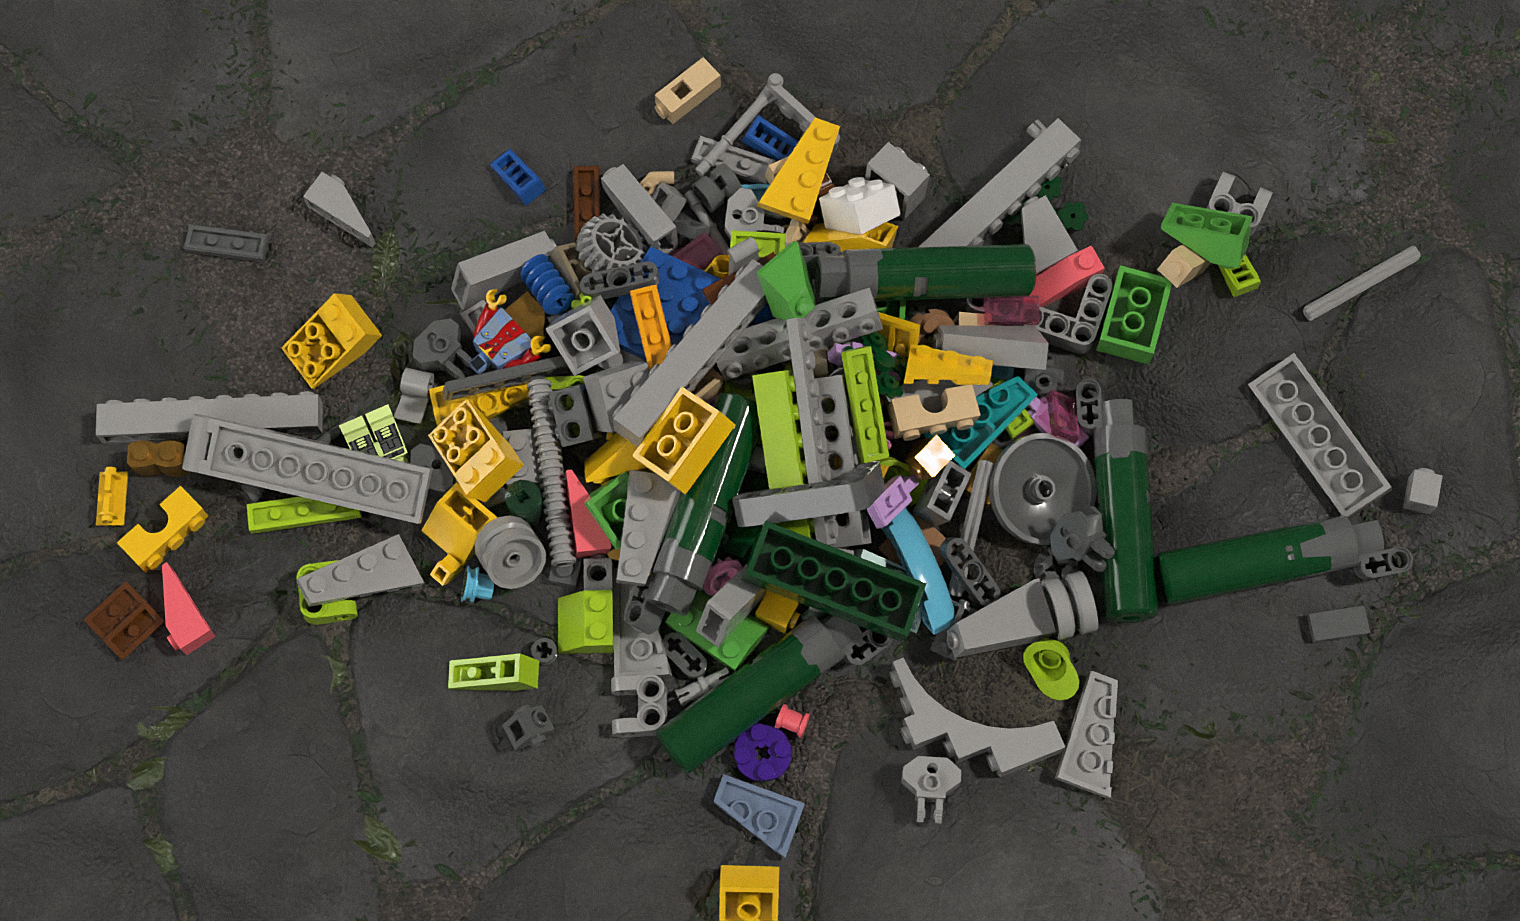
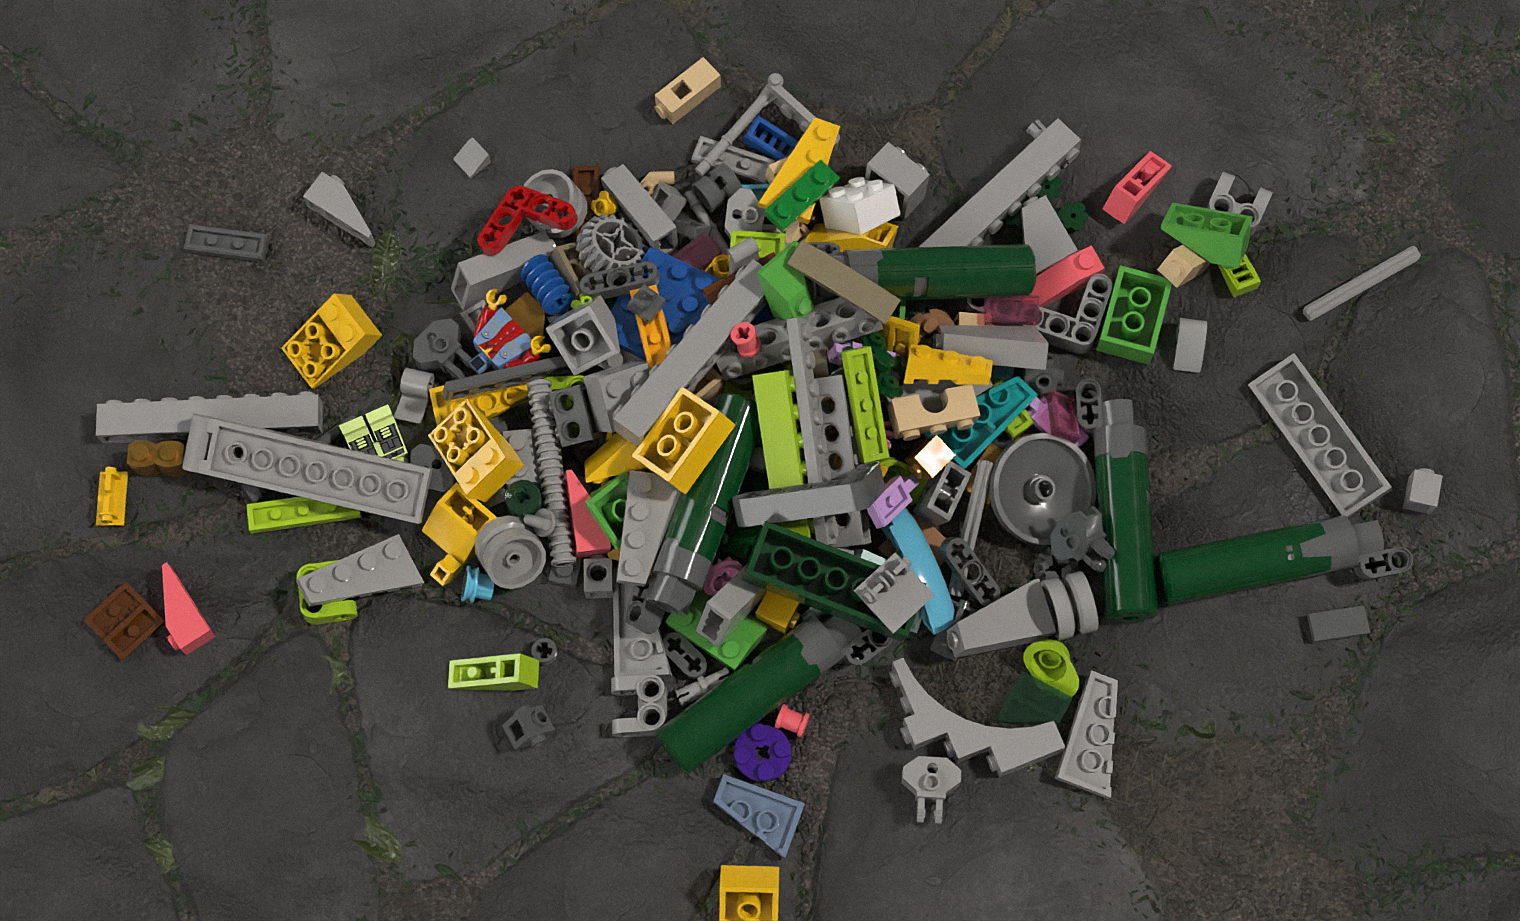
(150, 548): yellow arch -> none
(472, 158): none -> light grey slope
(523, 208): none -> red beam
(529, 188): blue slope -> none
(542, 522): none -> light grey plate
(561, 187): none -> light grey wheel
(586, 622): lime slope -> none
(604, 204): none -> yellow plate
(646, 304): none -> dark grey tile
(745, 337): none -> coral bush
(801, 195): none -> green plate
(843, 281): none -> dark tan slope
(894, 592): none -> light grey hinge
(1034, 702): none -> clear green wing
(1136, 187): none -> coral slope
(1190, 345): none -> light grey panel

